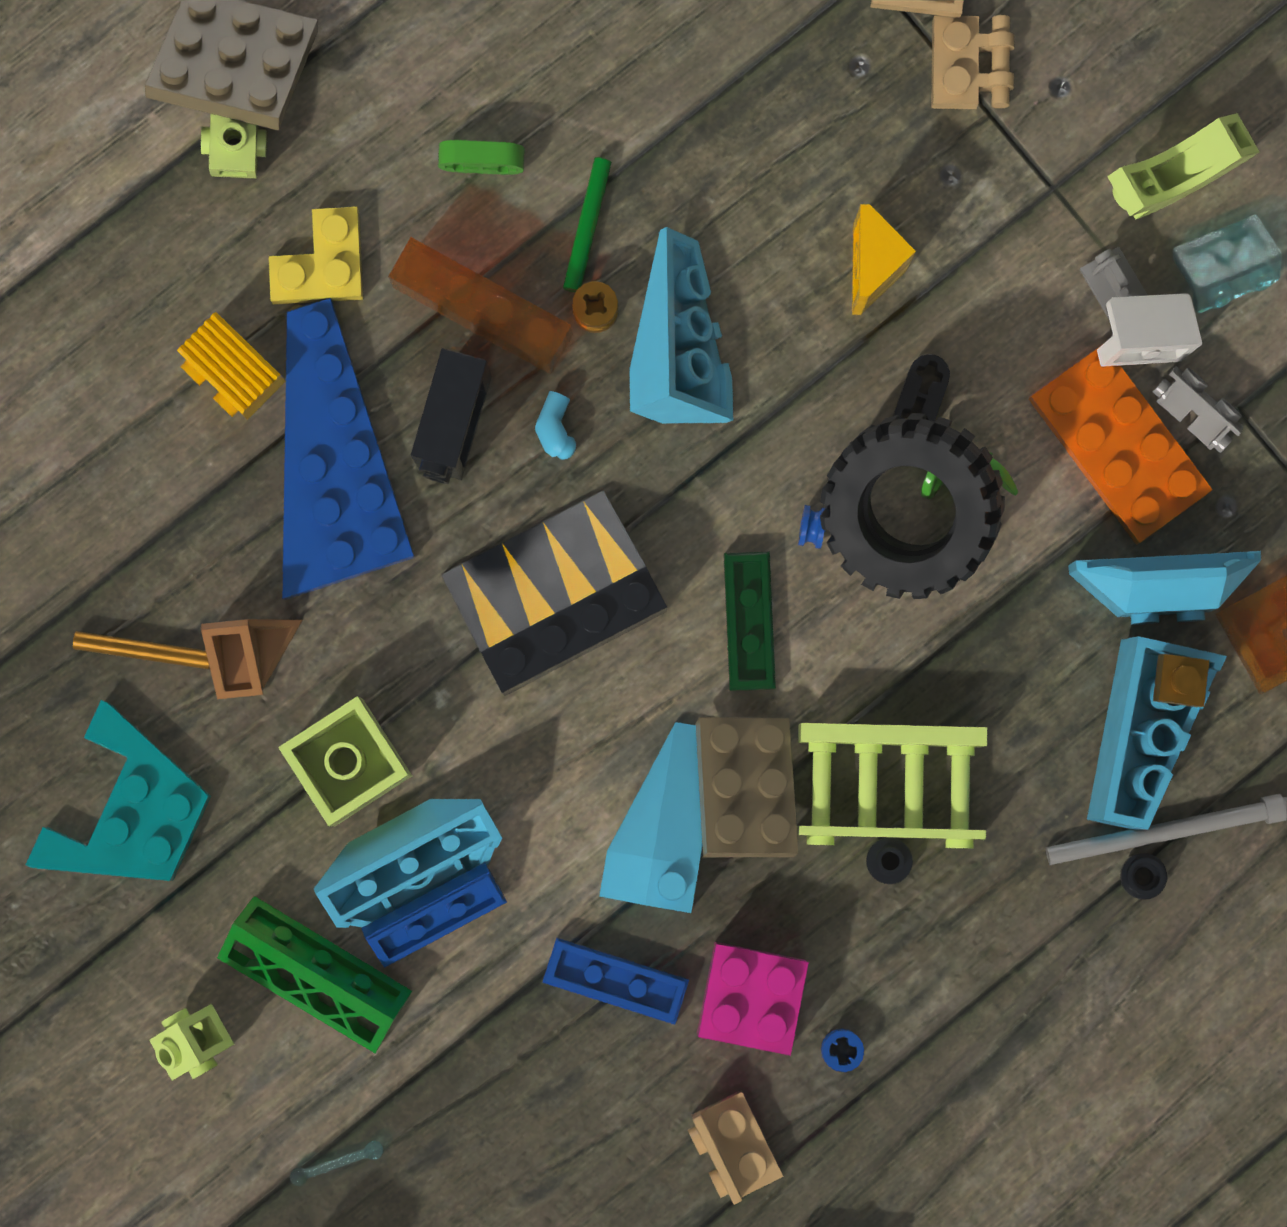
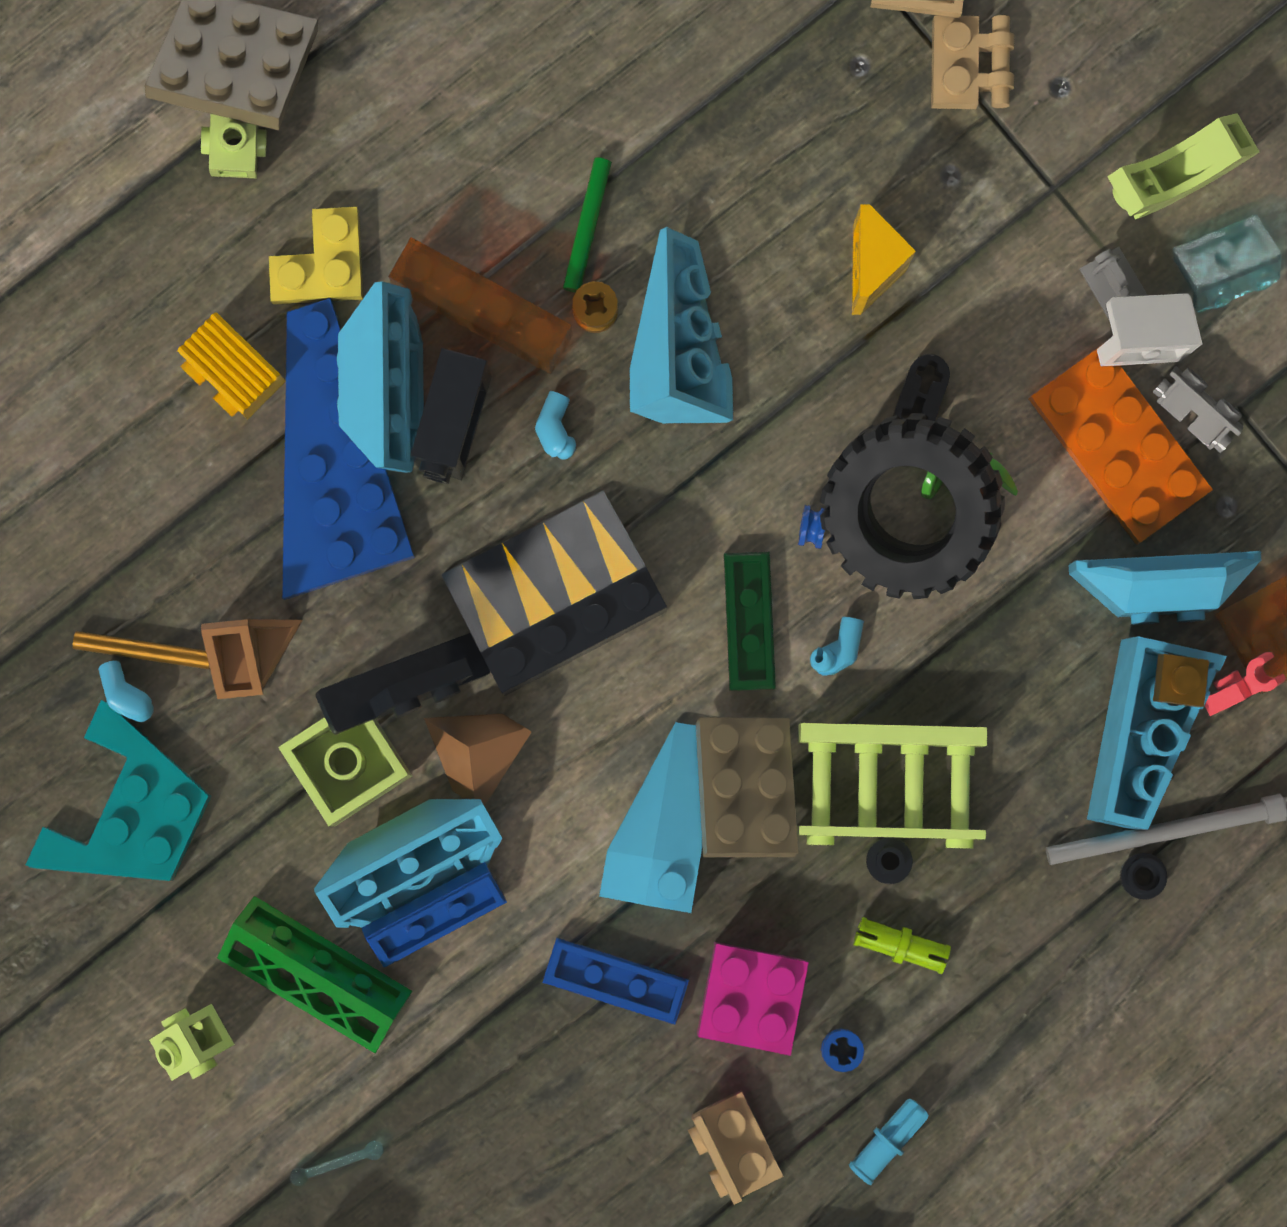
(122, 696): none -> medium azure arm
(382, 377): none -> medium azure wedge
(402, 684): none -> black bracket
(476, 750): none -> medium nougat slope
(481, 157): bright green beam -> none
(841, 652): none -> medium azure arm
(889, 1141): none -> medium azure axle
(902, 945): none -> lime pin
(1235, 688): none -> coral plate

